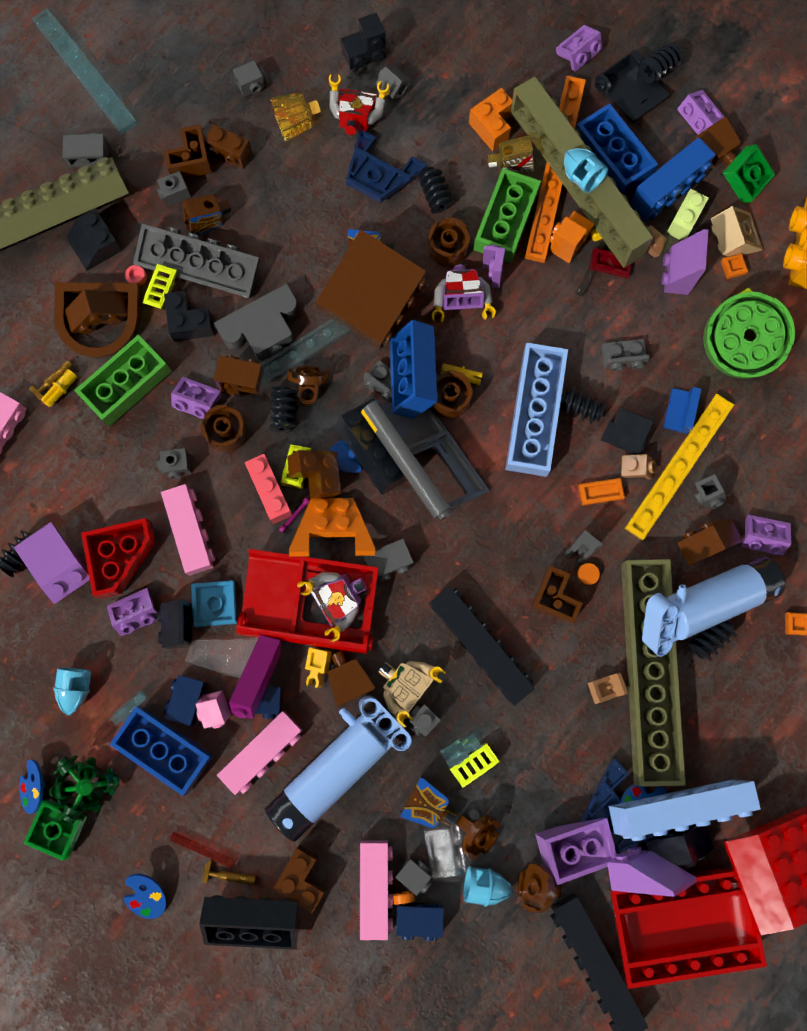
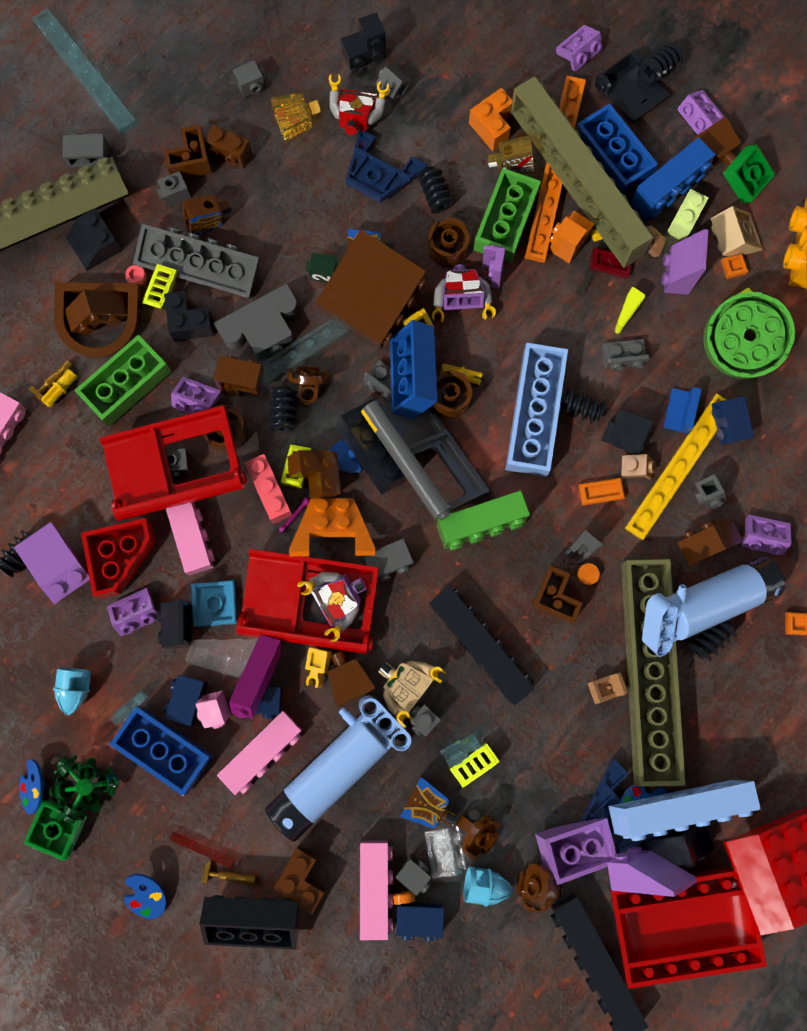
(142, 469): none -> red piece
(321, 267): none -> clear green brick
(418, 315): none -> yellow tile
(483, 520): none -> bright green brick
(584, 169): medium azure helmet -> none
(631, 304): none -> neon yellow slope
(732, 420): none -> dark blue brick

